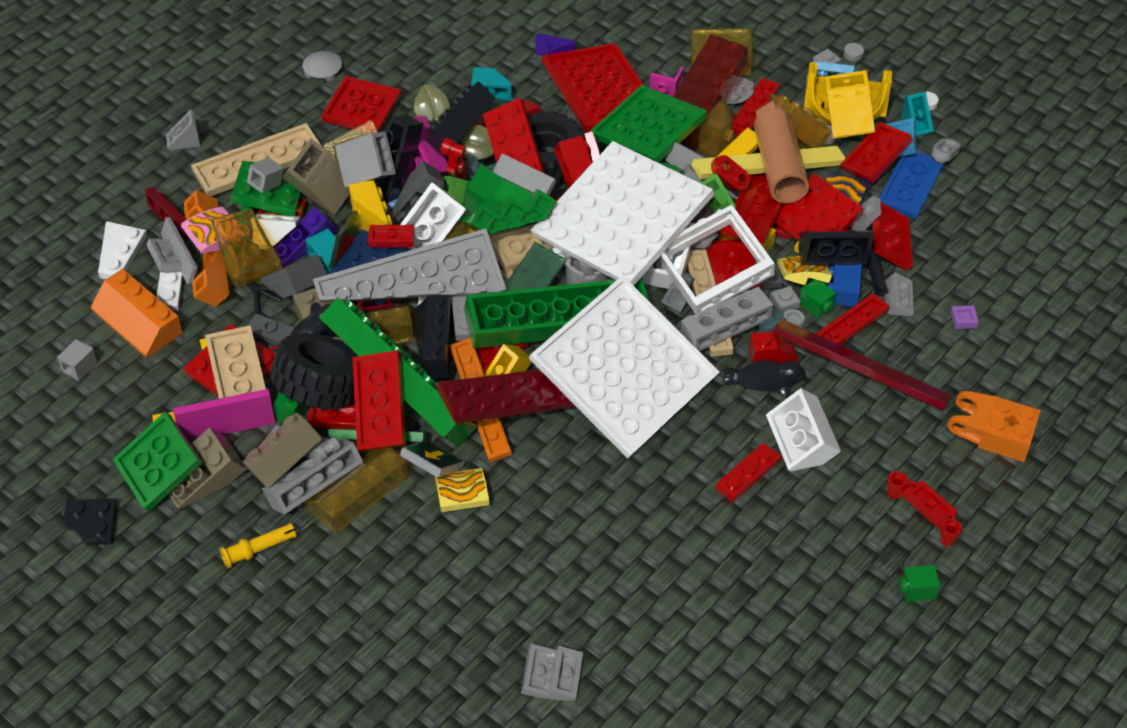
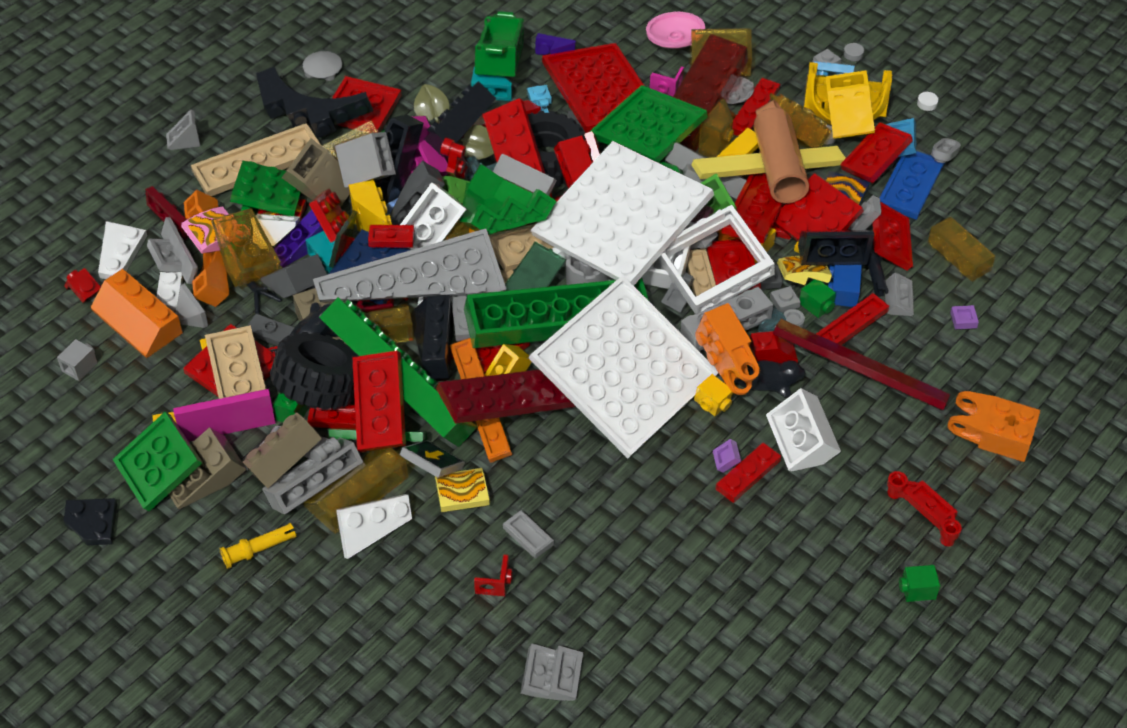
(82, 284): none -> red bracket
(189, 309): none -> light grey slope
(265, 175): light grey brick -> none
(303, 109): none -> black arch
(329, 213): none -> red plate
(371, 521): none -> white wing
(499, 585): none -> red bracket
(500, 45): none -> green container
(528, 534): none -> light grey tile
(540, 96): none -> medium azure plate
(673, 29): none -> bright pink dish
(713, 395): none -> yellow brick
(726, 455): none -> medium lavender plate
(727, 347): none -> orange brick
(731, 174): red plate -> none
(917, 107): teal slope -> none
(961, 249): none -> clear yellow brick

